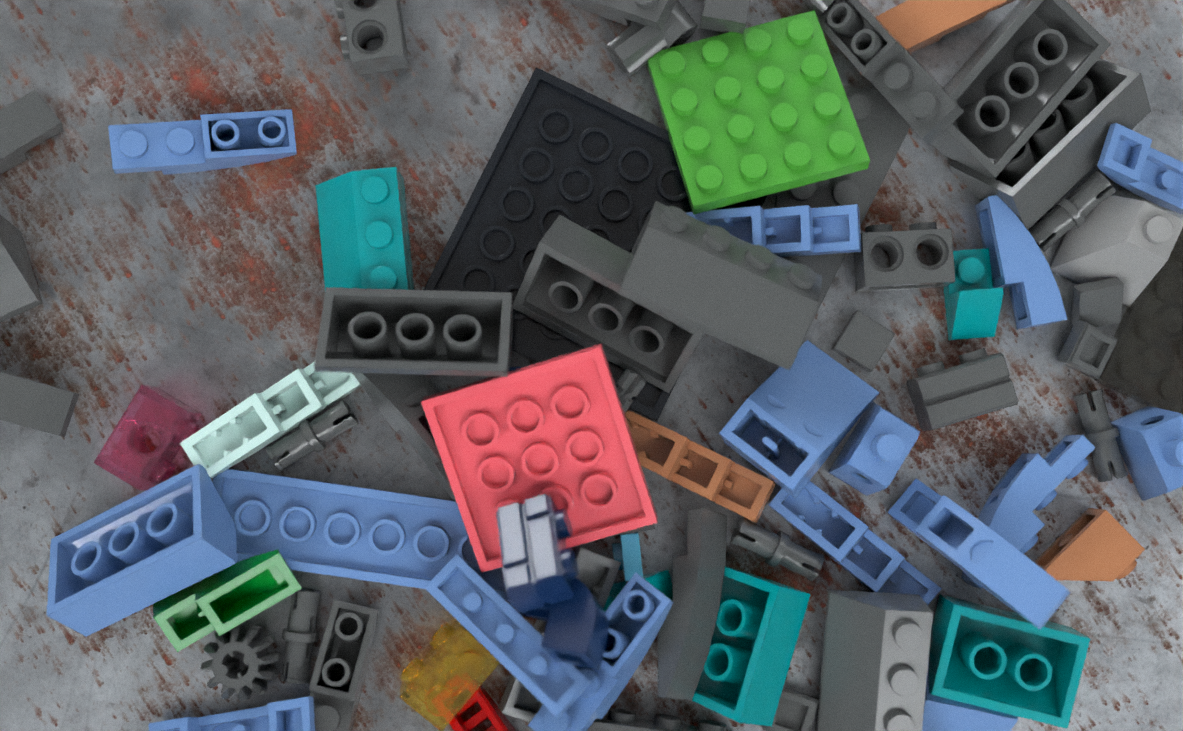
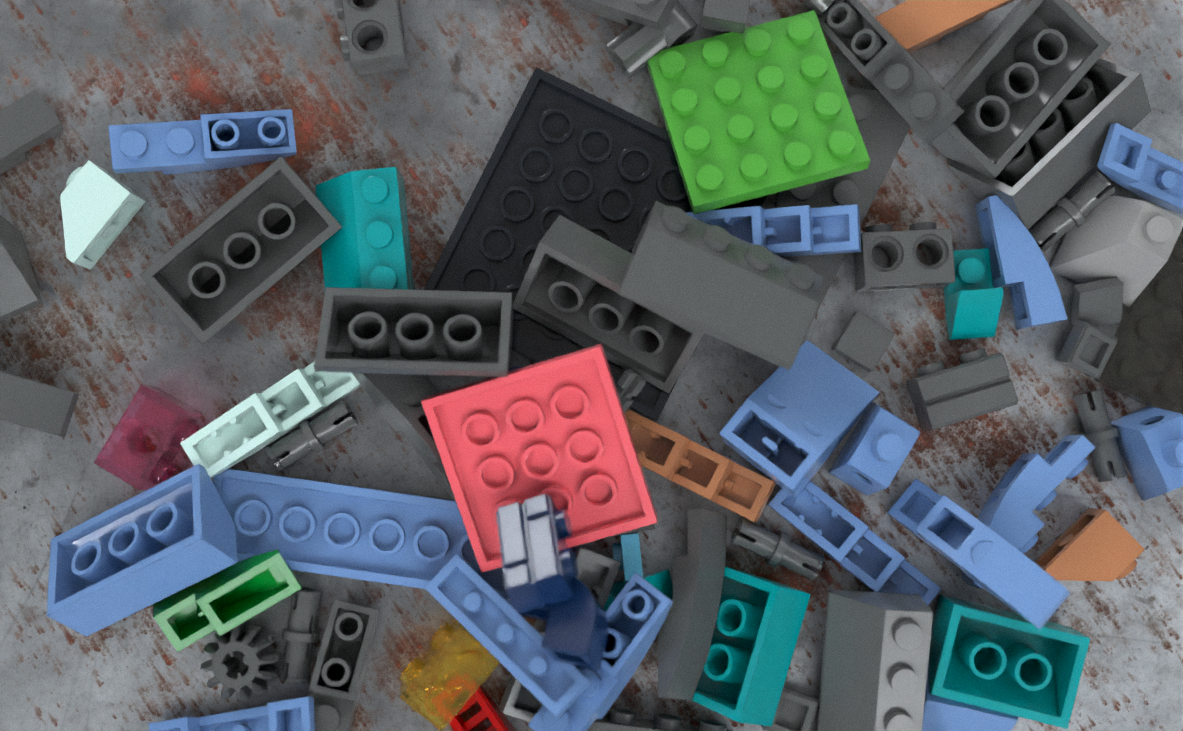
(94, 213): none -> light aqua slope
(241, 250): none -> dark grey slope

